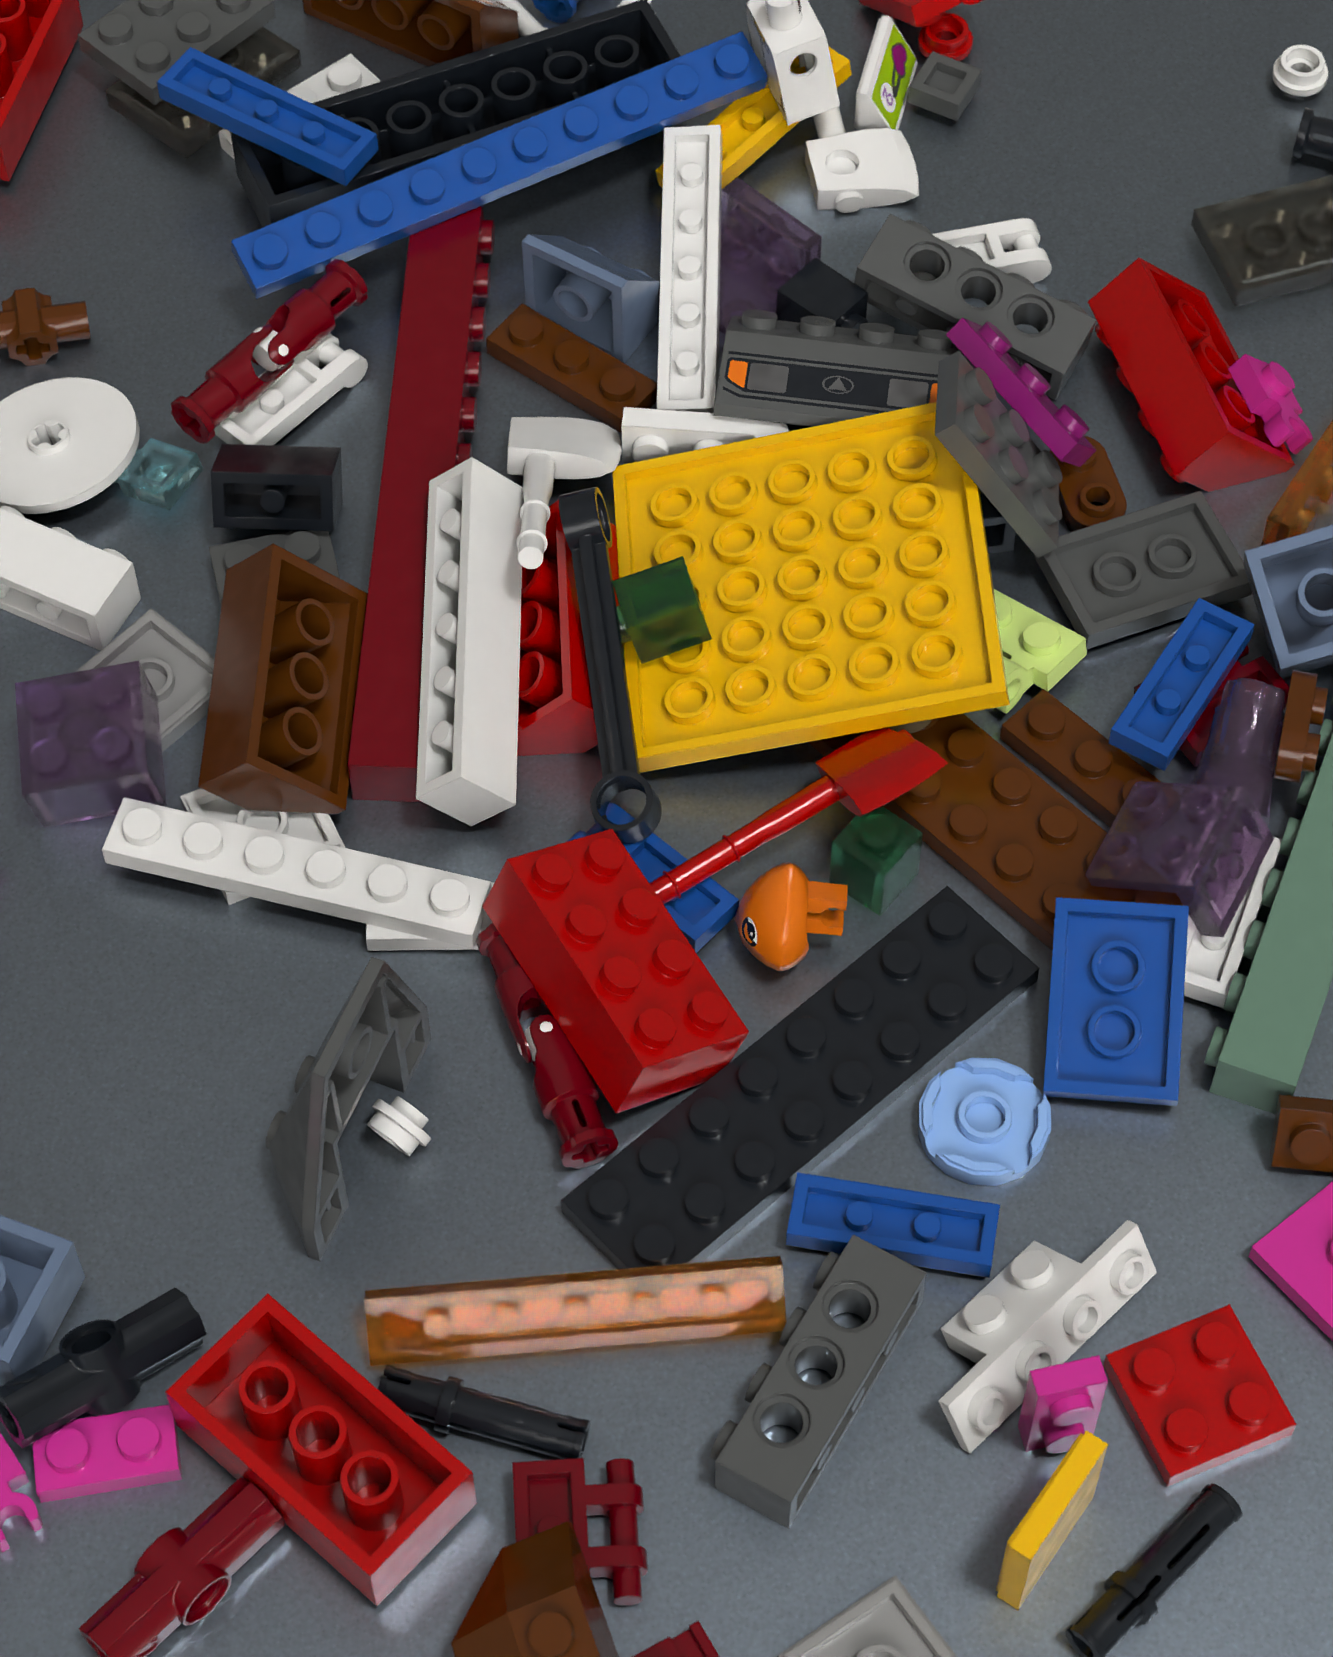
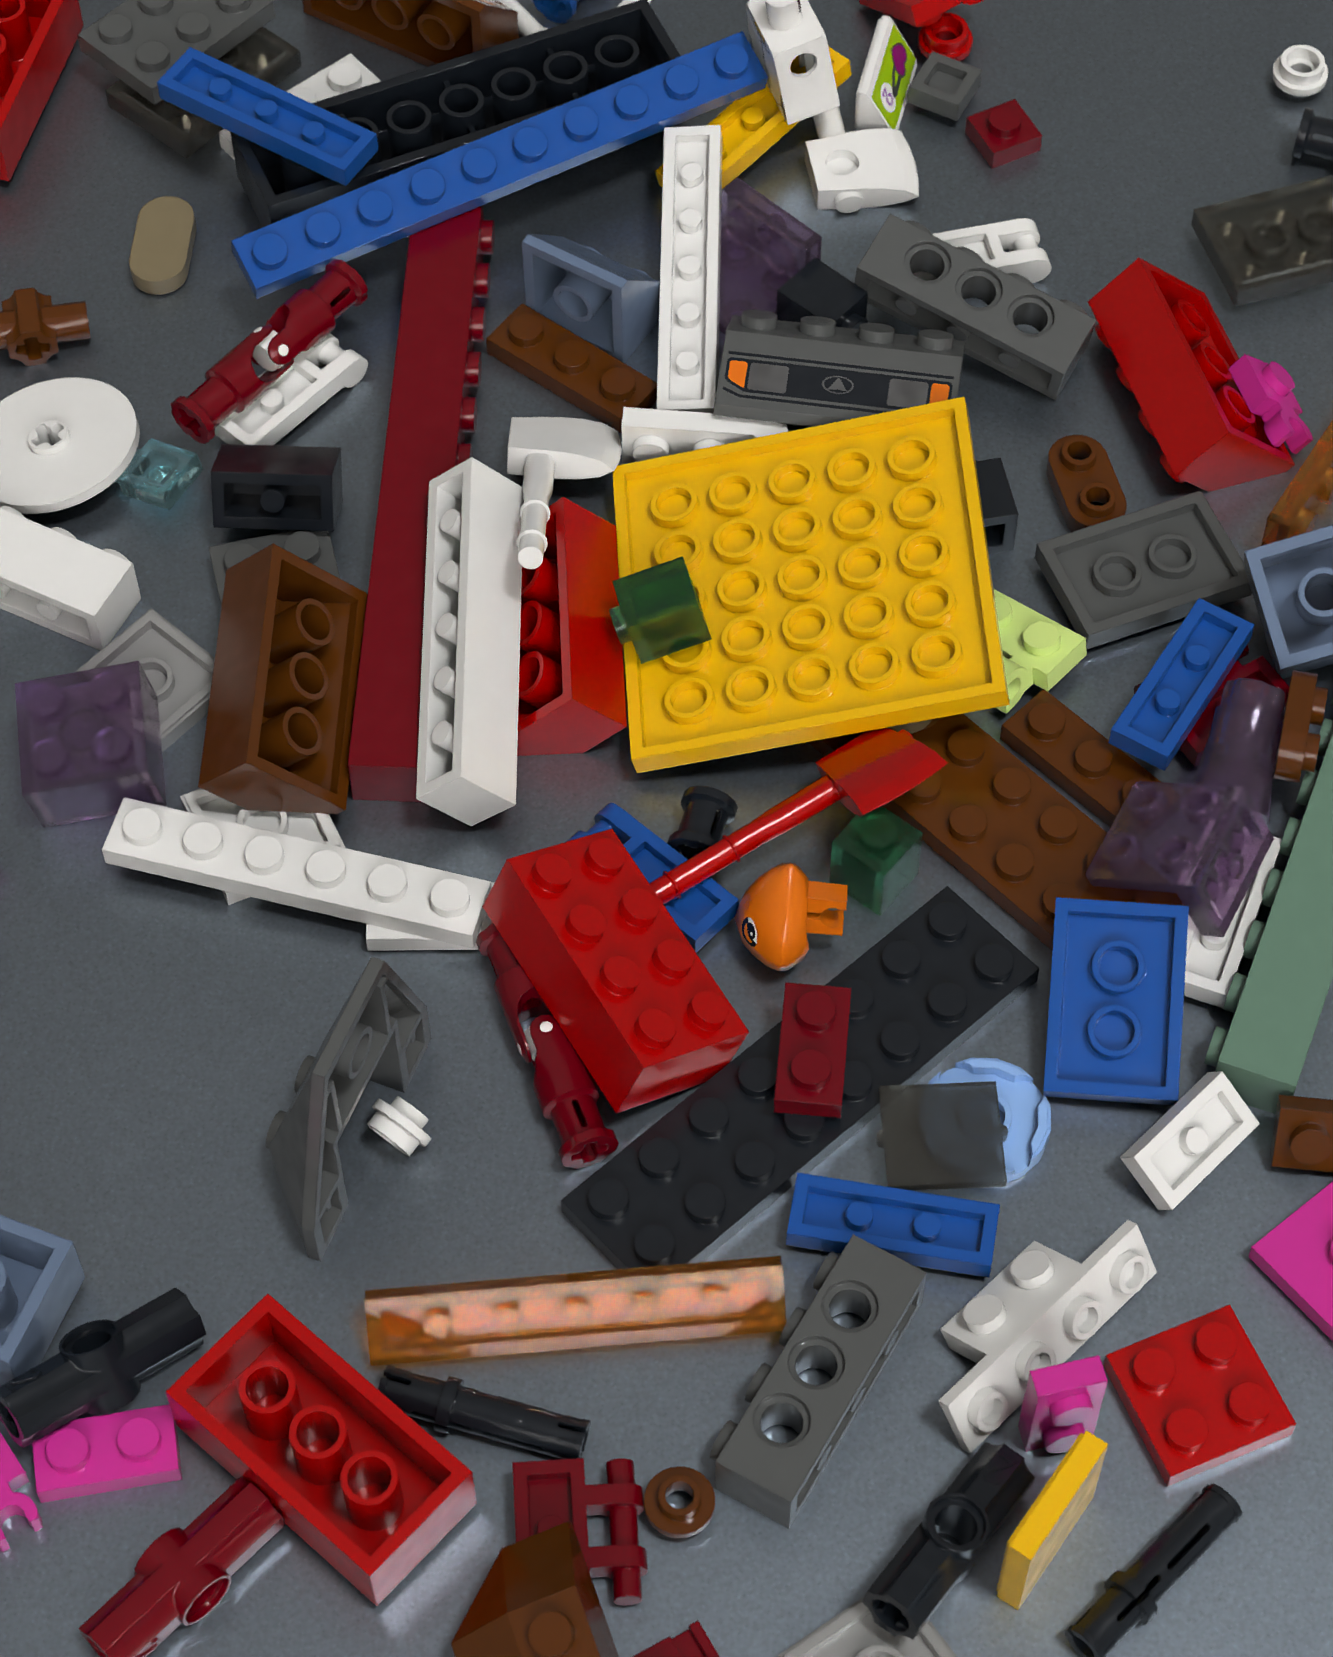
(162, 245): none -> dark tan tile
(588, 538): black piece -> none
(684, 1521): none -> reddish brown plate
(701, 821): none -> black bush
(812, 1050): none -> dark red plate
(930, 1567): none -> black piece
(942, 1136): none -> clear smoke piece
(998, 453): dark grey plate -> none
(1003, 133): none -> dark red plate
(1023, 390): magenta plate -> none
(1190, 1140): none -> white plate

